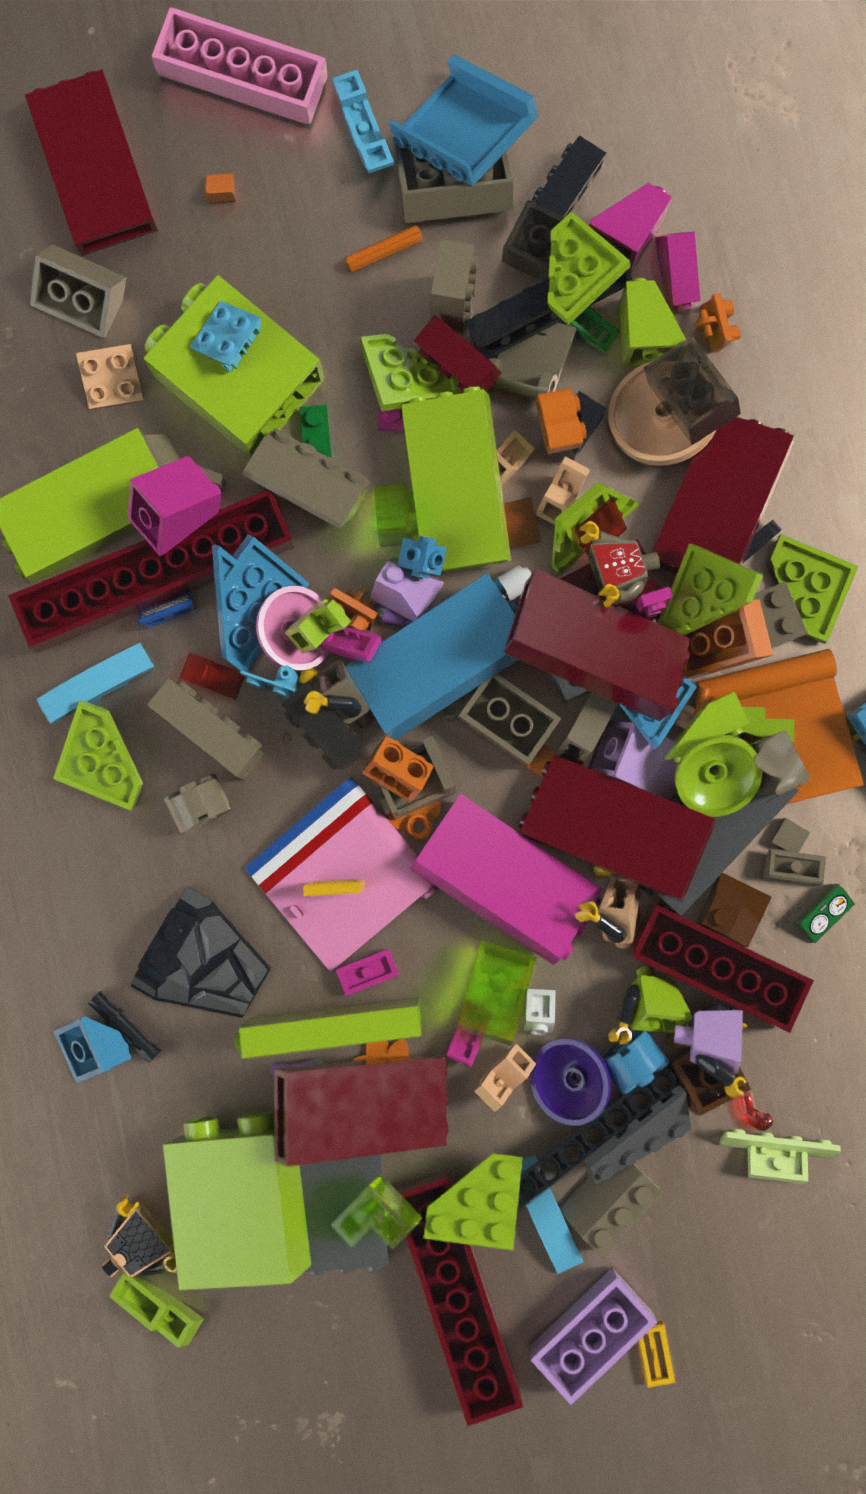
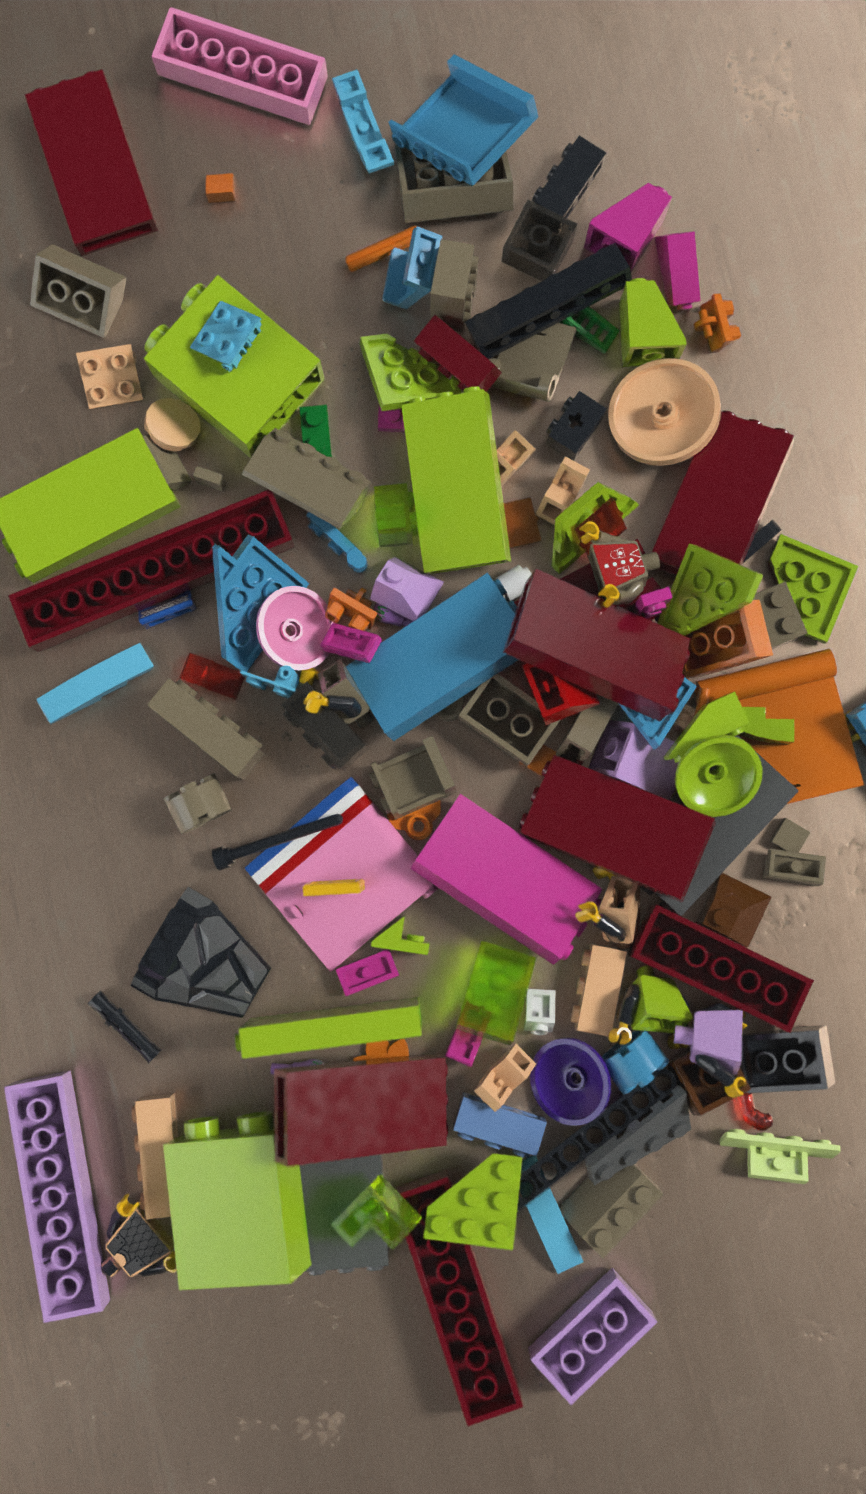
(57, 1196): none -> lavender brick
(91, 1048): dark azure slope -> none
(97, 758): lime plate -> none
(156, 1126): none -> light nougat brick
(156, 1309): lime slope -> none
(171, 503): dark pink slope -> none
(172, 424): none -> light nougat tile
(224, 857): none -> black piece
(317, 625): lime brick -> none
(338, 542): none -> dark azure hinge
(392, 766): orange brick -> none
(393, 940): none -> lime slope
(412, 272): none -> dark azure panel
(427, 559): dark azure brick -> none
(505, 1127): none -> medium blue brick
(557, 696): none -> red slope
(560, 421): orange brick -> none
(580, 267): lime plate -> none
(598, 989): none -> light nougat brick
(667, 1359): yellow tile -> none
(692, 390): clear smoke brick -> none
(780, 764): dark tan piece -> none
(787, 1060): none -> black slope
(825, 912): slope -> none

